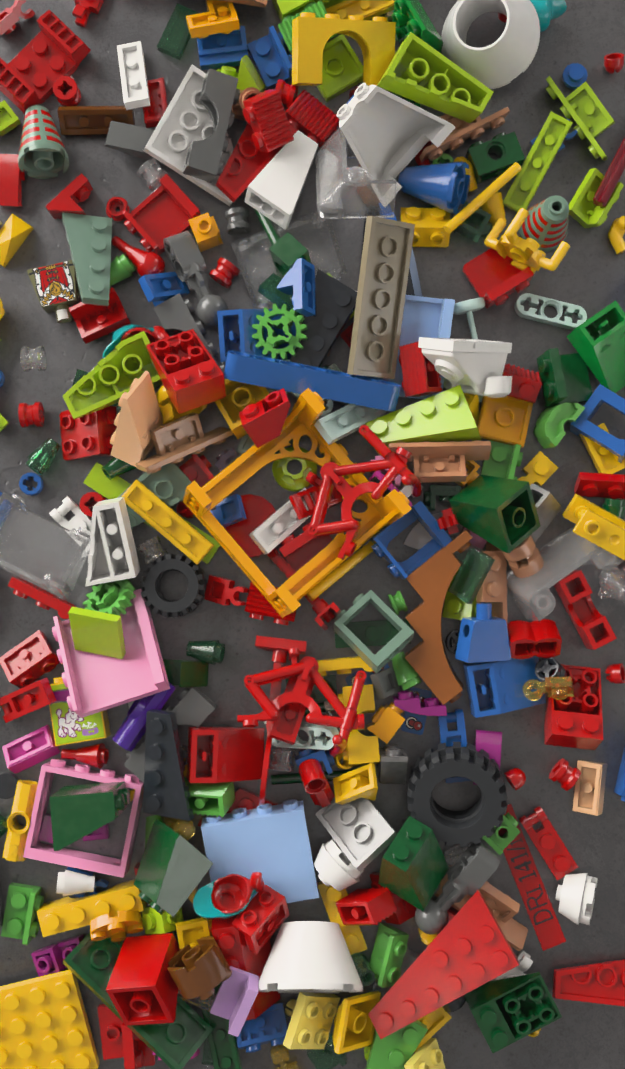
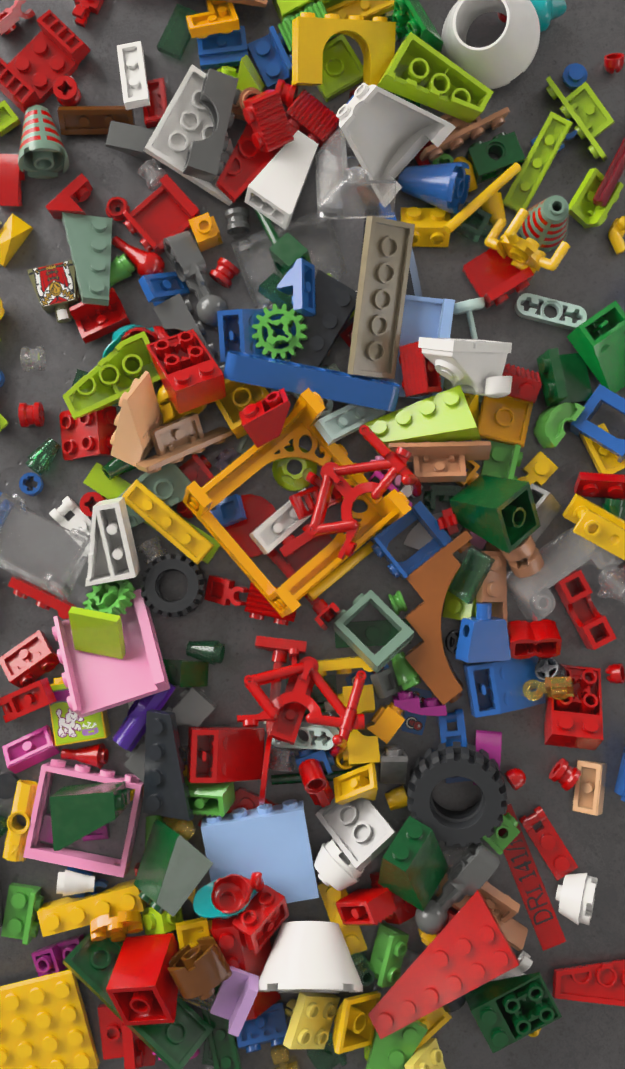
(397, 798): none -> yellow hose

